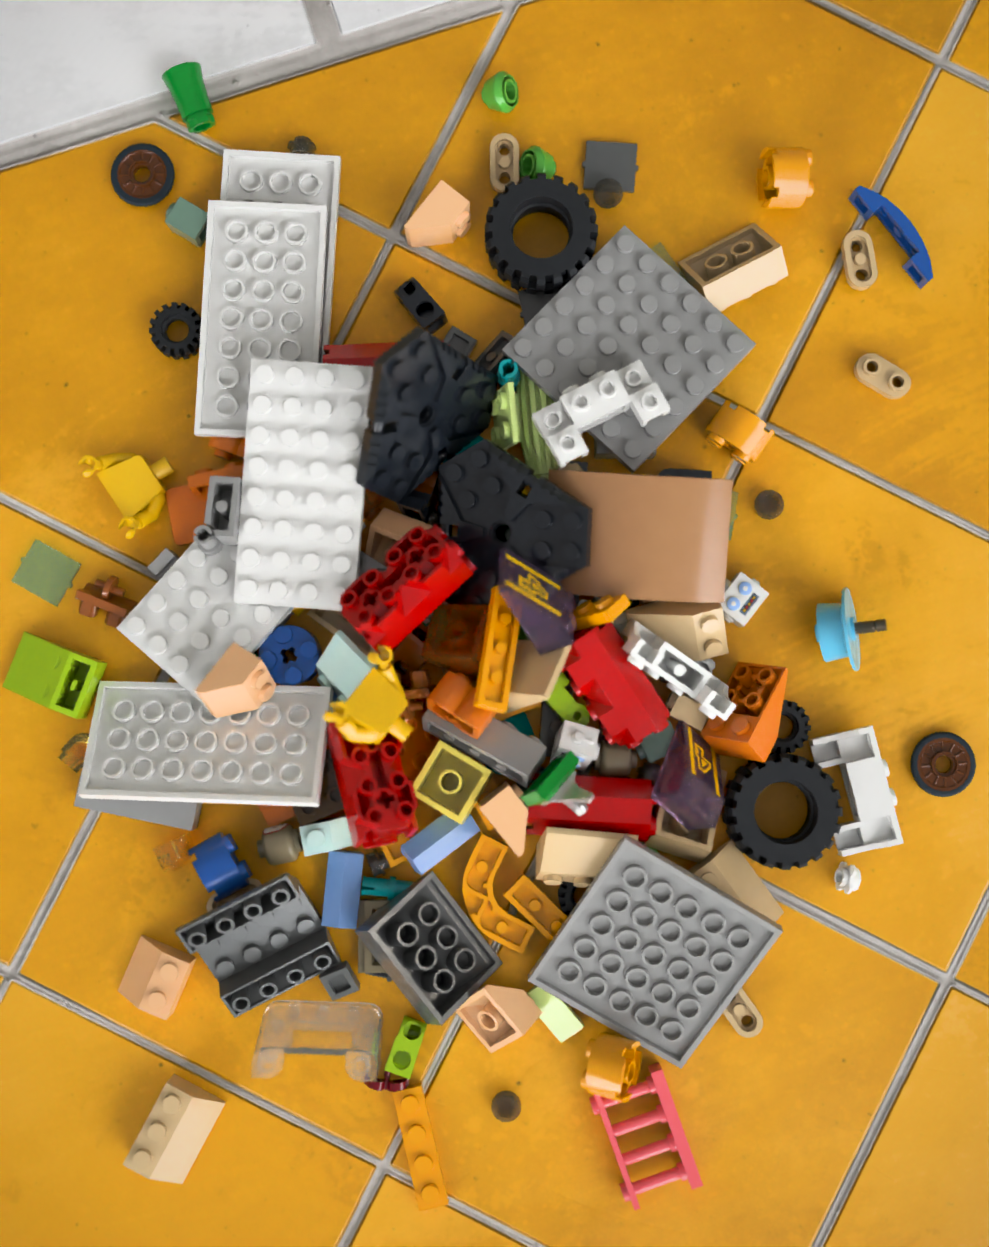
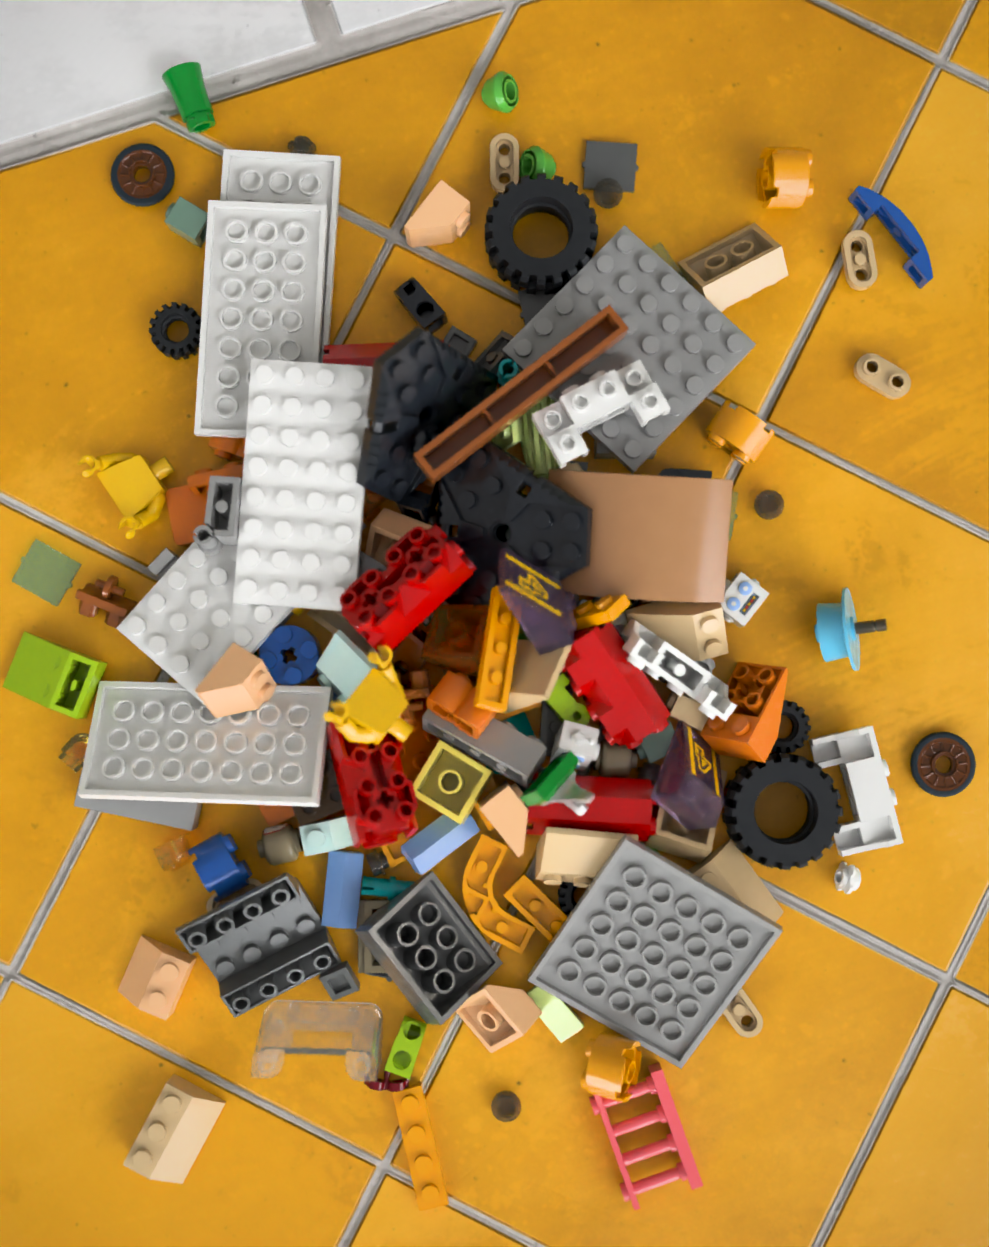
(520, 394): none -> dark orange brick

